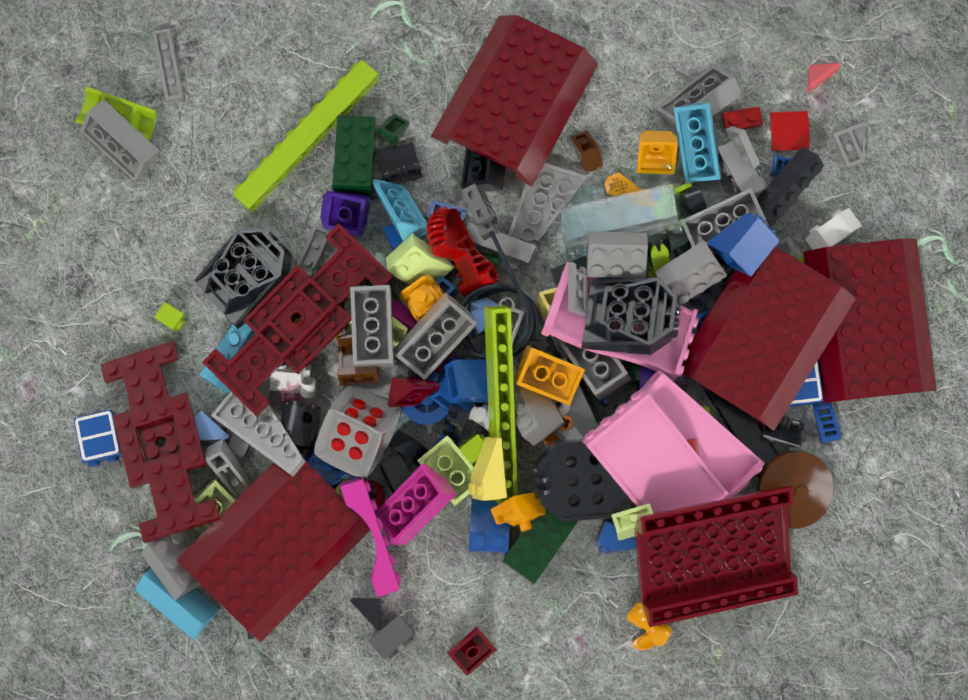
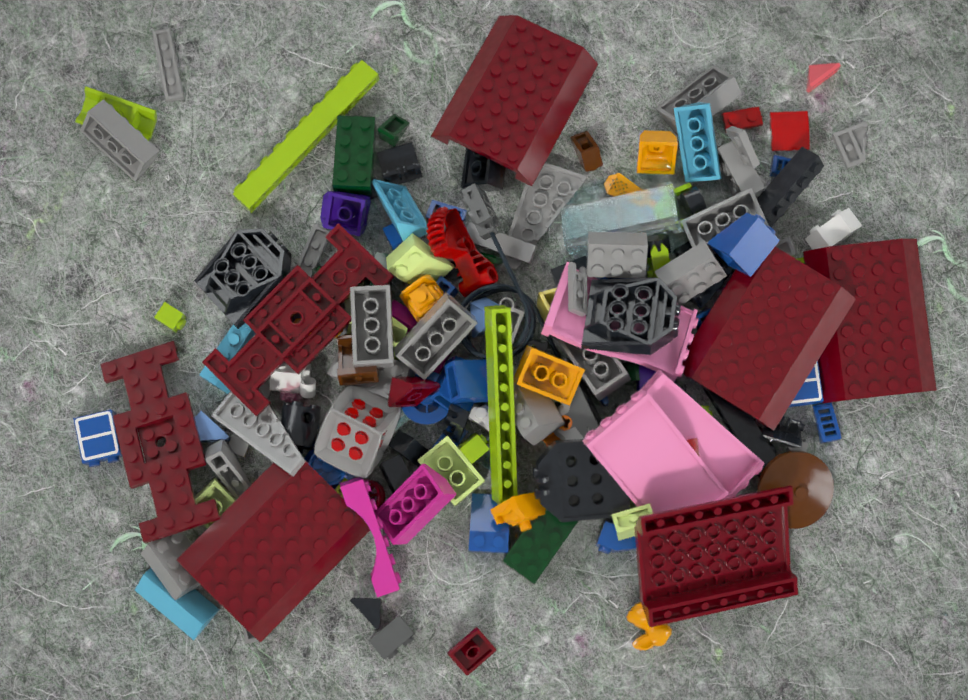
(489, 474): light yellow slope -> none

